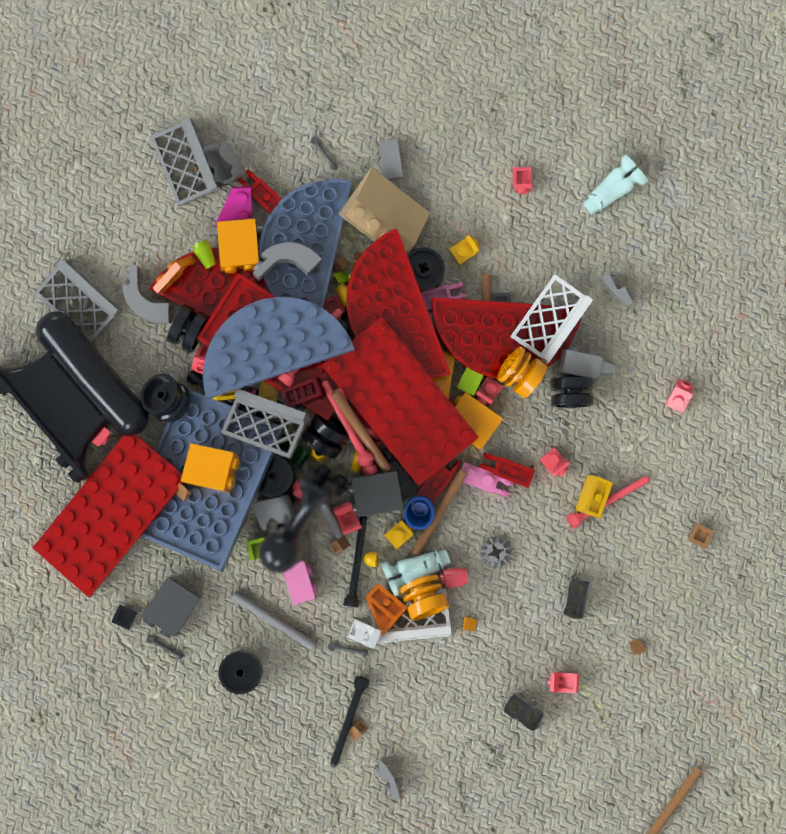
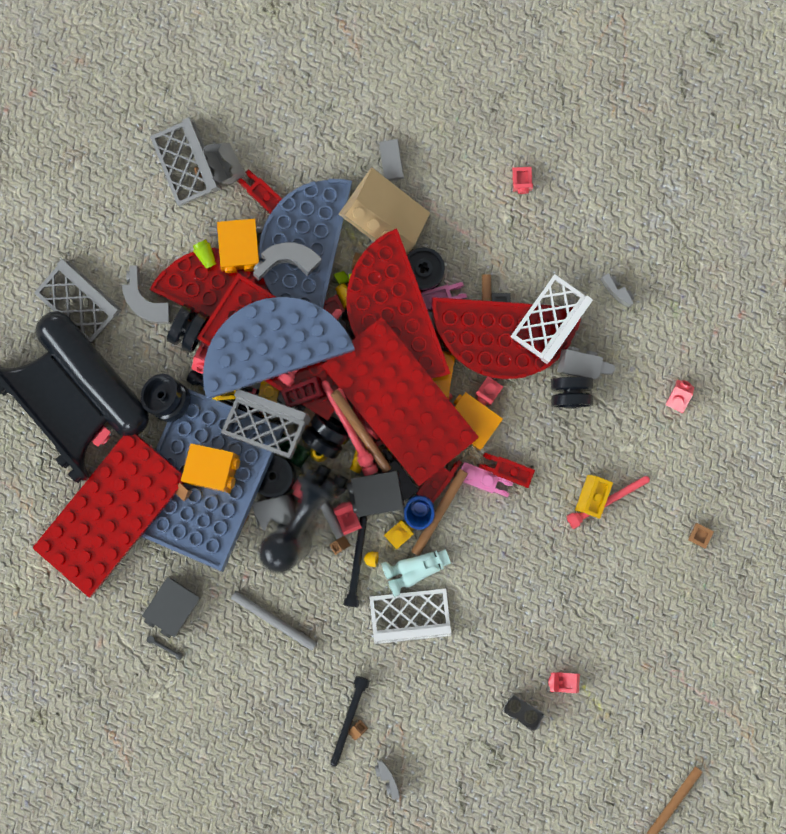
(124, 617): black plate -> none
(175, 271): orange wing -> none
(238, 205): dark pink wing -> none
(252, 672): black wheel -> none
(253, 548): lime panel -> none
(299, 583): bright pink piece -> none
(314, 140): dark grey hinge -> none
(340, 264): medium nougat piece -> none
(363, 652): dark grey hinge -> none
(364, 633): white slope -> none
(384, 608): orange wing -> none
(425, 600): light orange wheel -> none
(454, 577): coral brick -> none
(465, 249): yellow bracket -> none
(469, 623): light orange piece -> none
(470, 381): lime panel -> none
(487, 547): light grey gear -> none
(524, 374): light orange wheel -> none
(555, 463): coral bracket -> none
(578, 598): light grey piece -> none
(614, 185): light aqua piece -> none
(637, 647): medium nougat piece -> none

